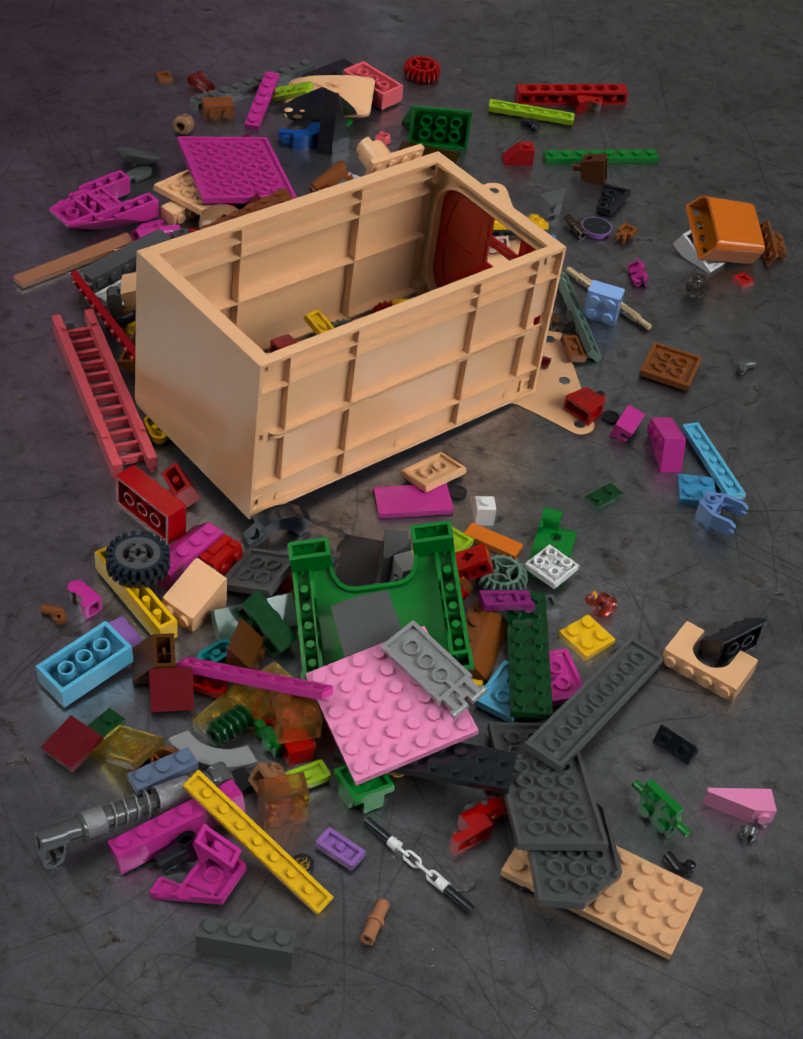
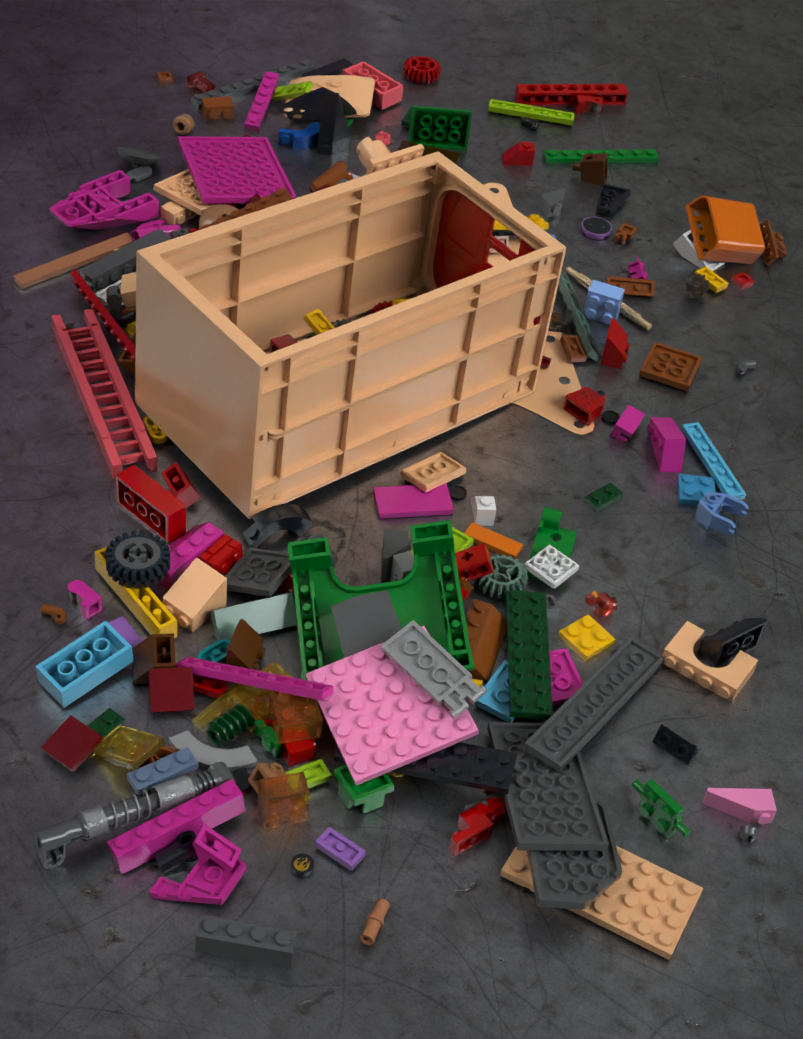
(257, 842): yellow tile -> none
(266, 623): dark green brick -> none
(358, 560): black tile -> none
(440, 883): piece -> none
(506, 600): magenta plate -> none
(575, 226): dark brown axle -> none
(615, 347): none -> red slope
(633, 286): none -> dark orange plate
(679, 867): black arm -> none
(716, 283): none -> yellow plate

